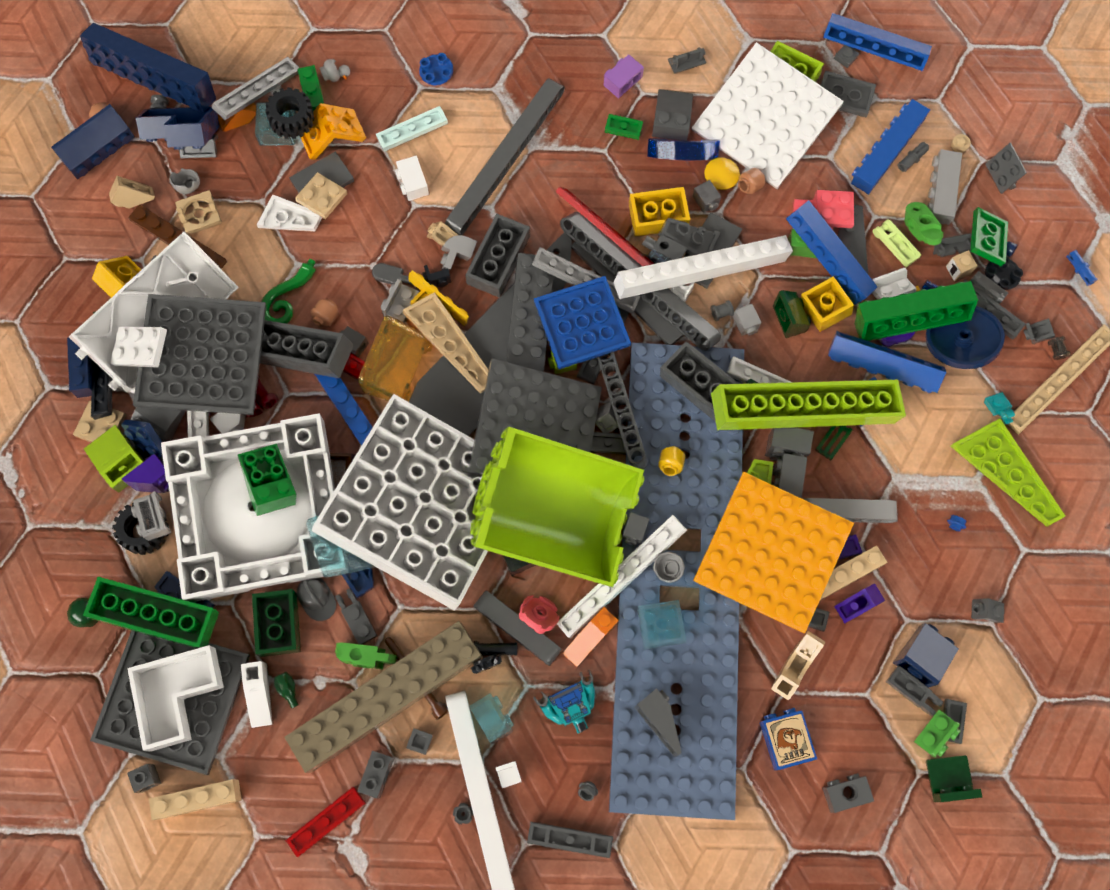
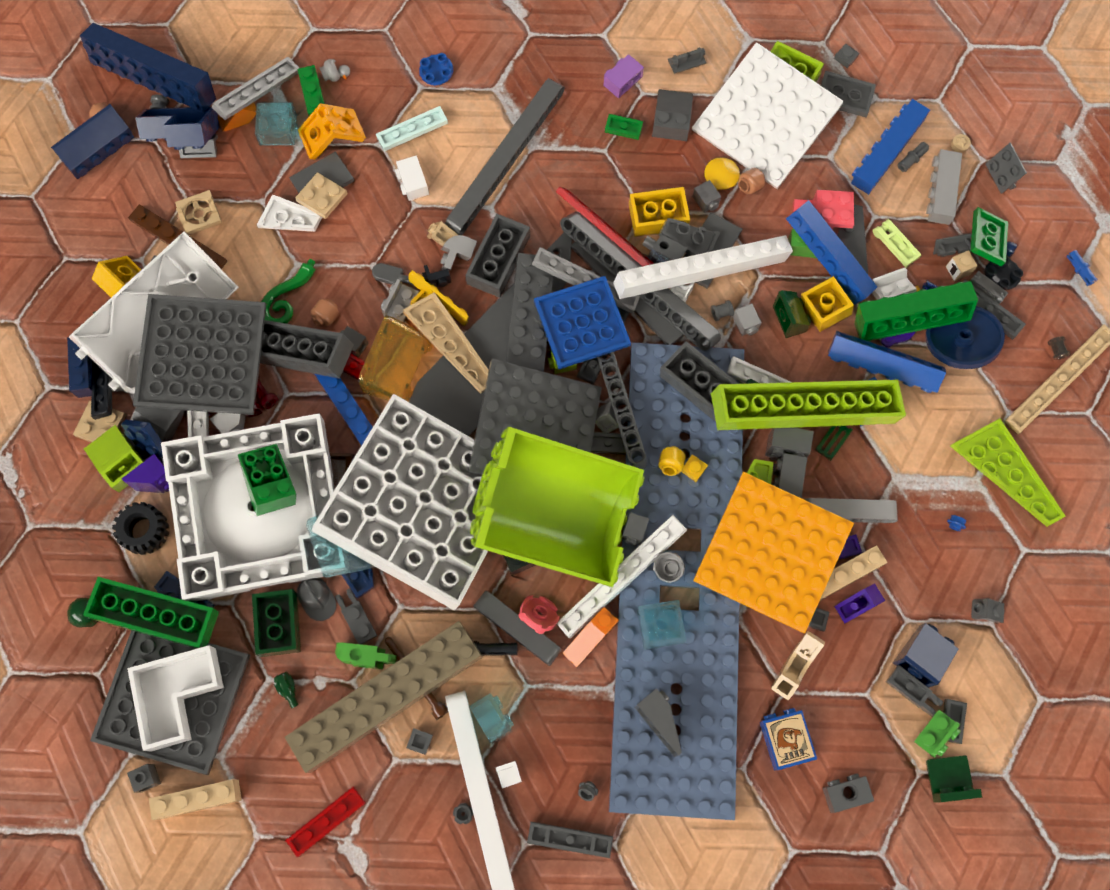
(129, 193): tan slope -> none
(138, 346): white plate -> none
(150, 517): light grey window -> none
(185, 181): light grey hair -> none
(257, 693): white slope -> none
(285, 101): black tyre -> none
(375, 774): dark grey brick -> none
(486, 663): black gear -> none
(570, 704): torso -> none
(683, 149): clear blue slope -> none
(694, 468): none -> yellow plate
(877, 42): blue brick -> none
(923, 223): bright green piece -> none
(1000, 405): teal plate -> none
(1039, 331): dark grey bracket -> none

